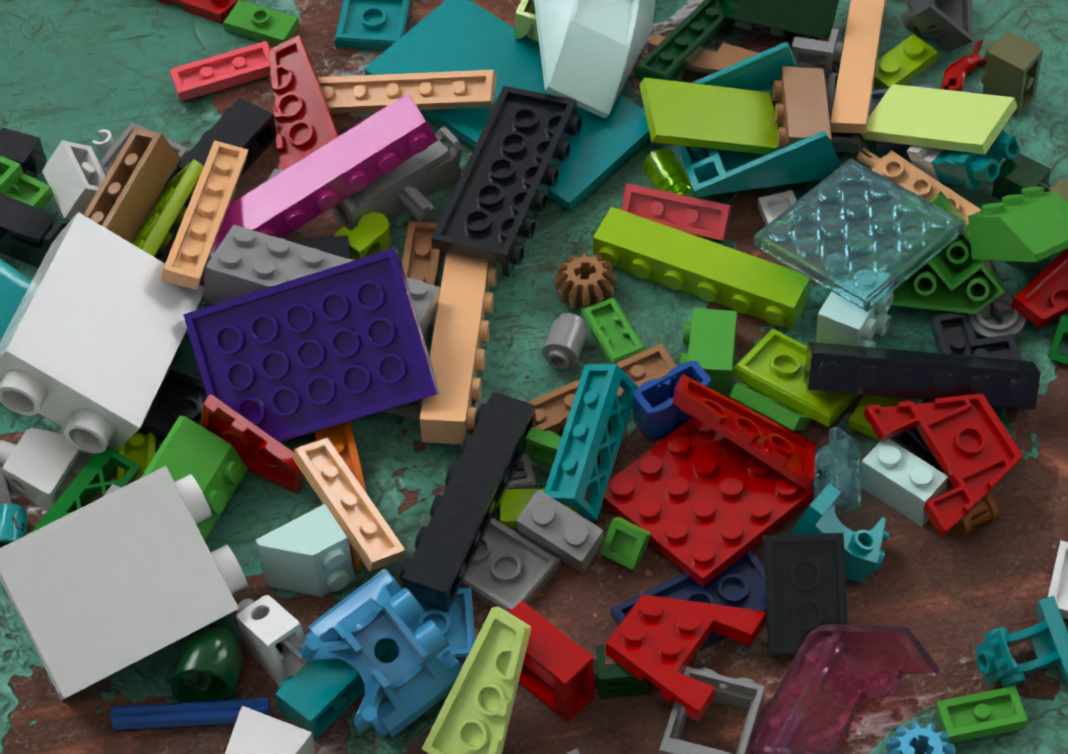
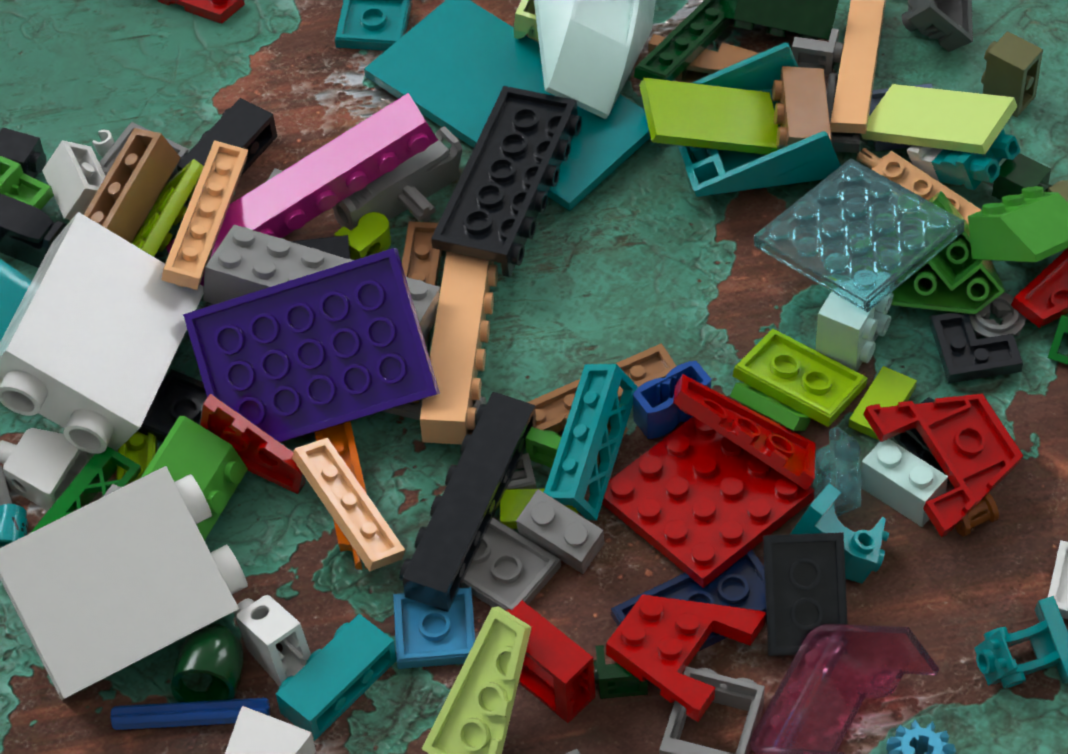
(221, 71): coral plate -> none
(261, 23): bright green plate -> none
(300, 103): wing -> none
(307, 555): light aqua slope -> none
(412, 681): dark azure piece -> none
(427, 90): light nougat plate -> none
(565, 341): light grey brick -> none
(585, 281): medium nougat gear -> none
(612, 331): bright green plate -> none
(625, 543): bright green plate -> none
(666, 172): clear neon green brick -> none
(678, 211): coral plate -> none
(702, 268): lime brick -> none
(712, 344): bright green brick -> none
(774, 205): white plate -> none
(904, 62): lime plate -> none
(920, 374): black brick -> none
(955, 73): red arm -> none
(981, 714): bright green plate -> none

